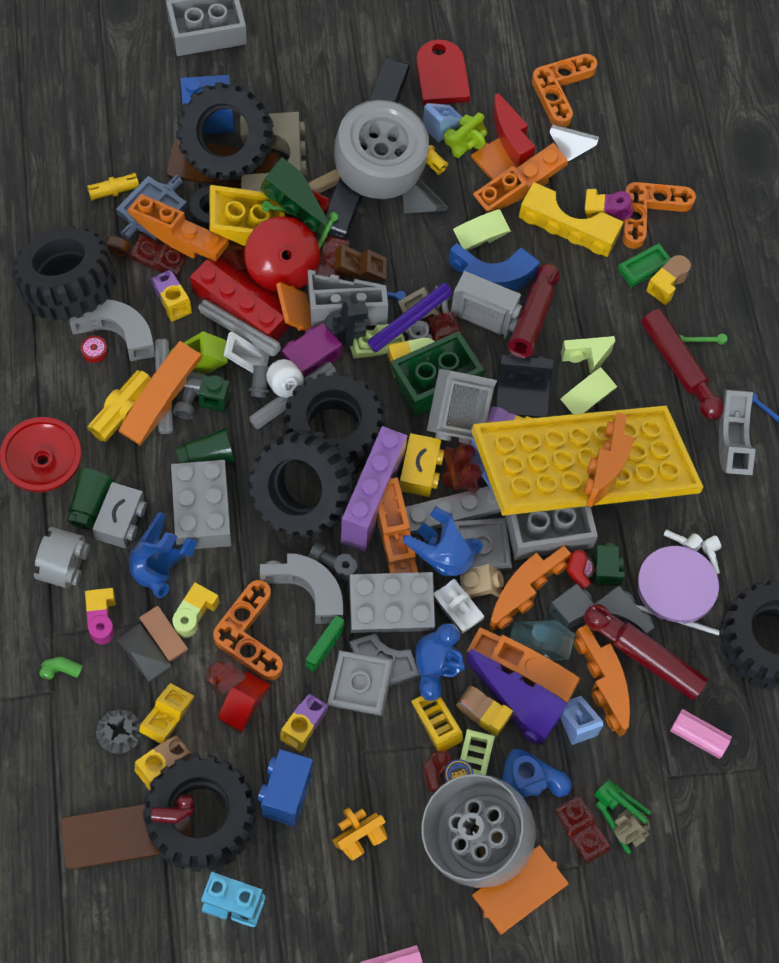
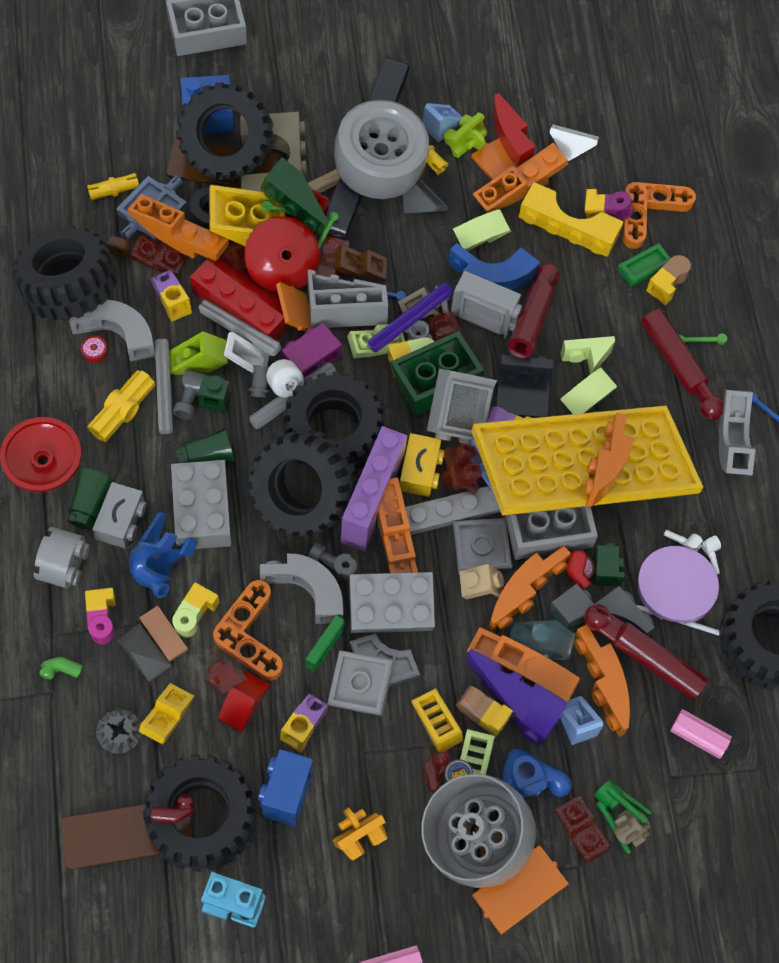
(159, 393): orange slope -> none
(164, 754): leg -> none
(349, 322): black hips -> none
(438, 658): blue head -> none
(442, 76): red tile -> none
(452, 553): blue piece -> none
(458, 606): white hips -> none
(556, 80): orange beam -> none

